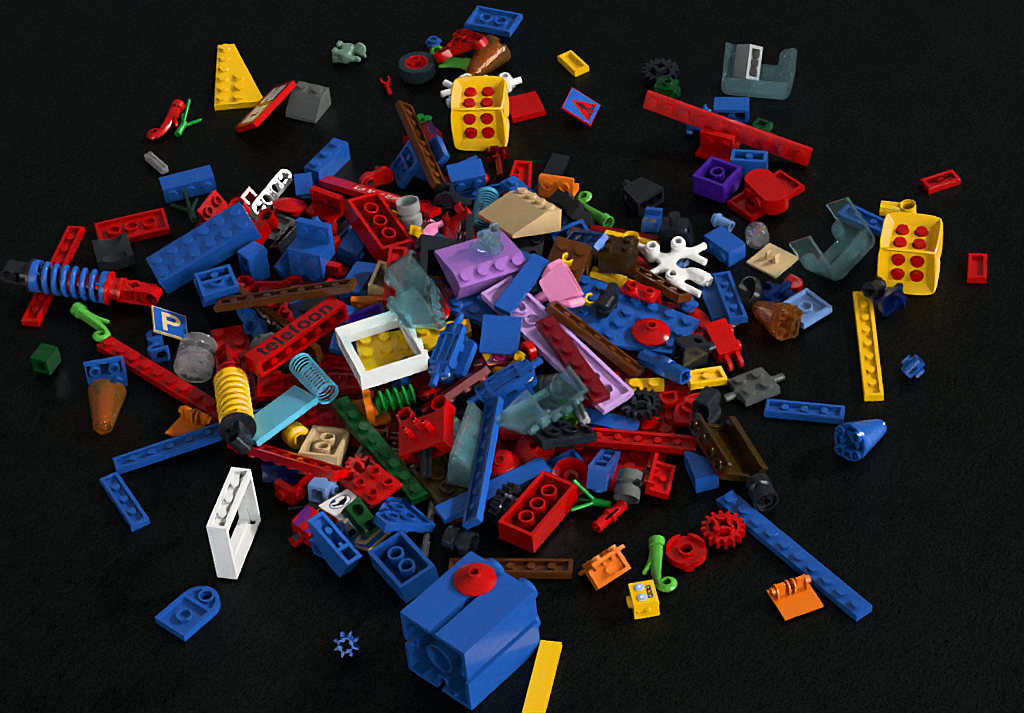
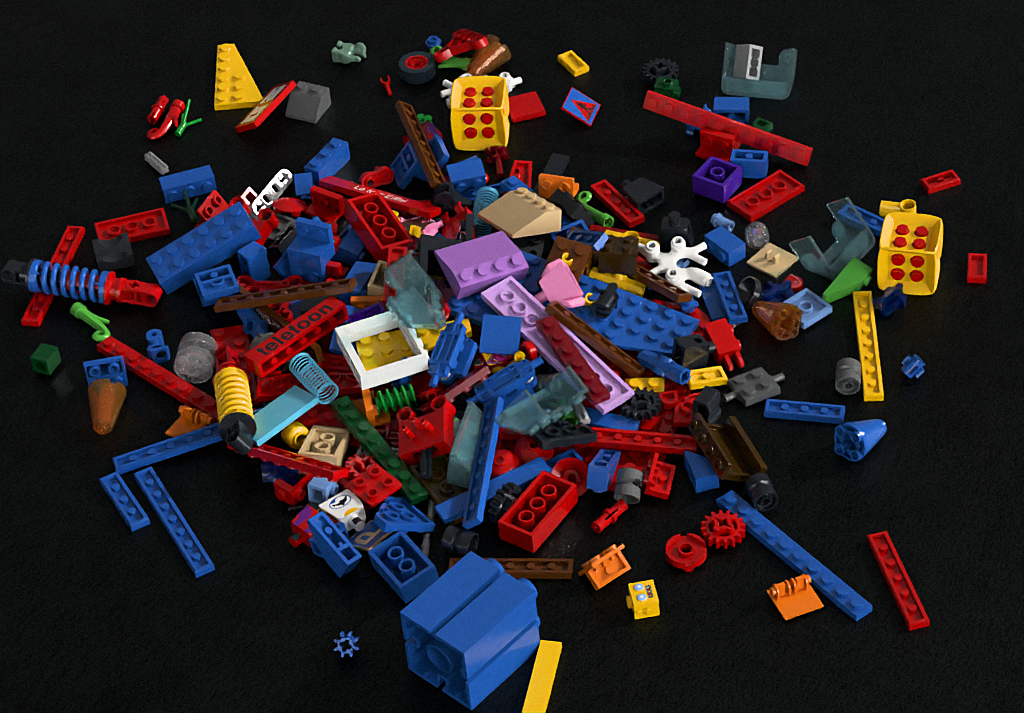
(158, 109): none -> red axle
(168, 323): blue piece -> none
(174, 522): none -> blue tile
(189, 611): blue tile -> none
(240, 495): white window -> none
(360, 517): dark green leg -> none
(409, 211): light grey wheel -> none
(475, 579): red dish -> none
(489, 240): clear light blue rock -> none
(493, 21): blue tile -> none
(521, 285): blue tile -> none
(589, 502): green plant -> none
(617, 203): none -> red plate
(641, 292): red bracket -> none
(651, 332): red dish -> none
(652, 220): blue leg -> none
(654, 562): bright green plant -> none
(766, 191): red brick -> none
(848, 376): none -> dark grey wheel
(851, 279): none -> bright green slope
(872, 288): black bush -> none
(898, 581): none -> red tile

